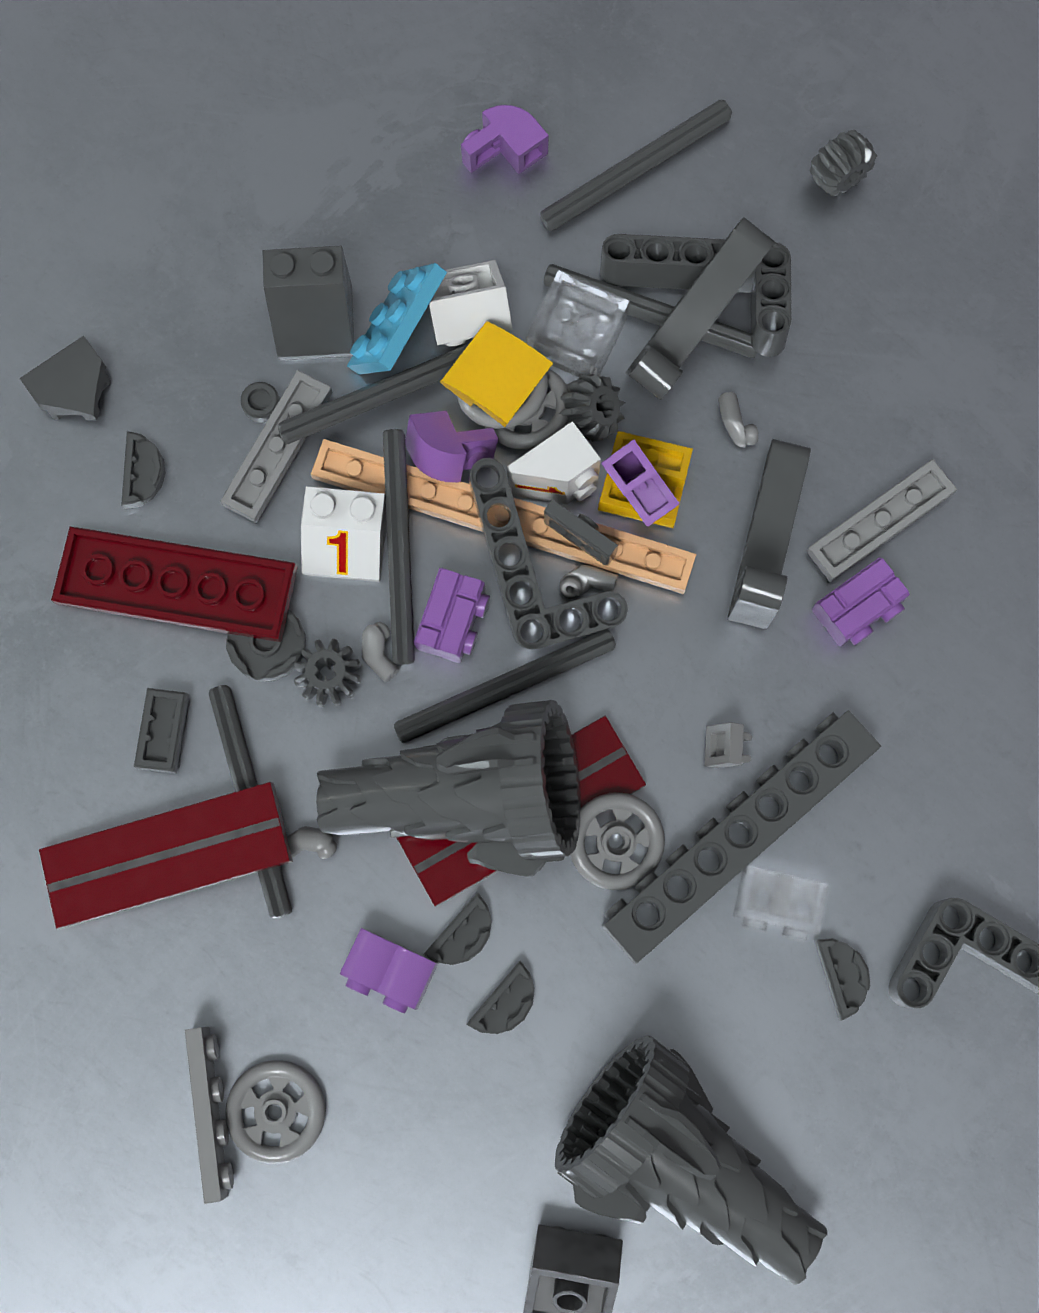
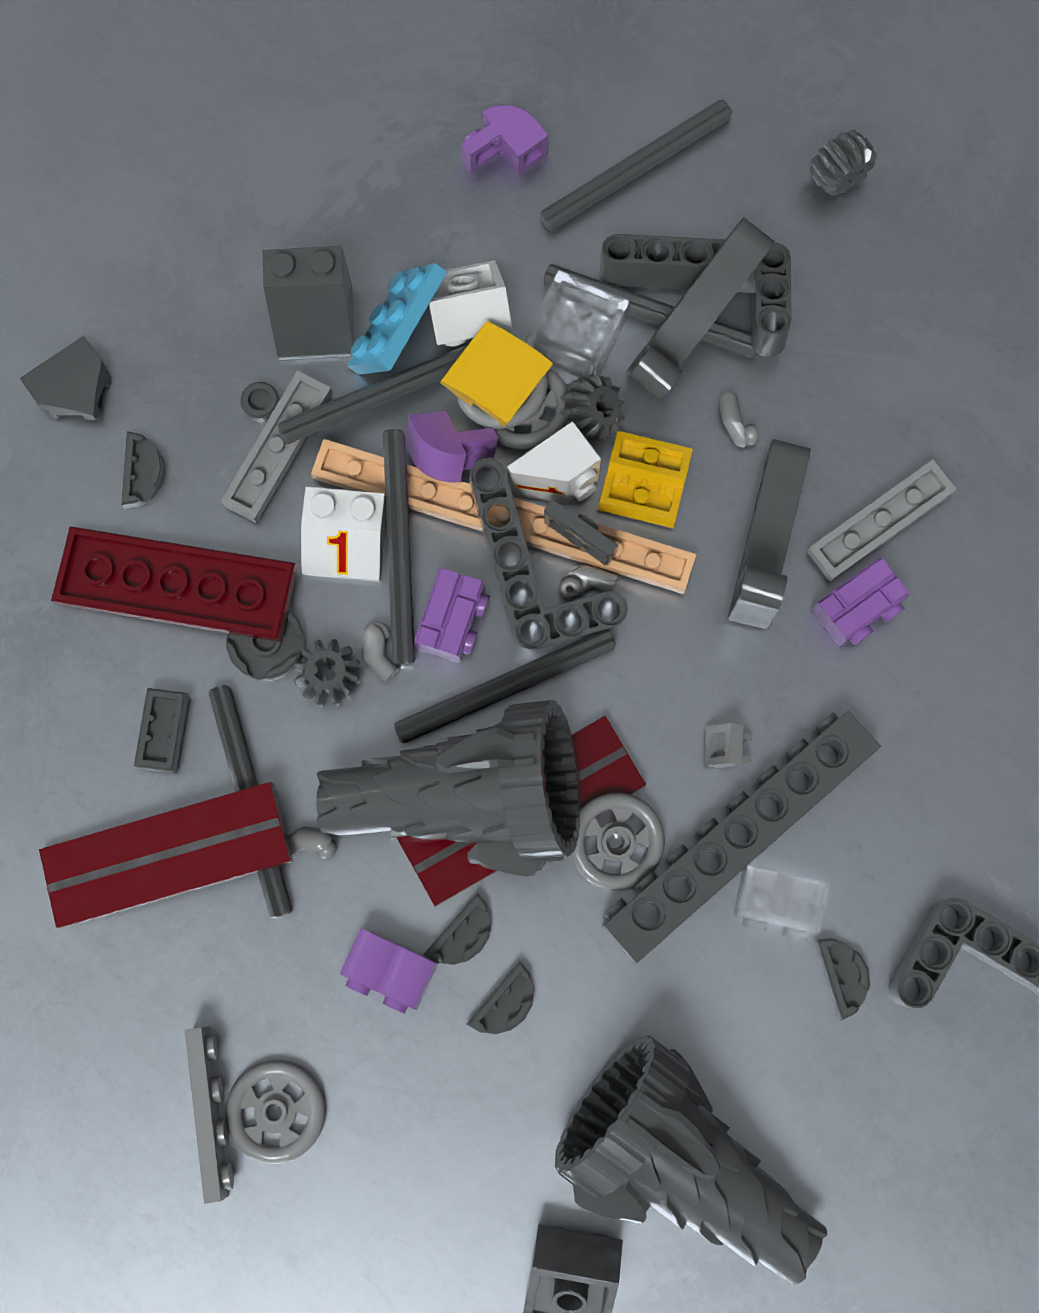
(640, 483): medium lavender brick -> none

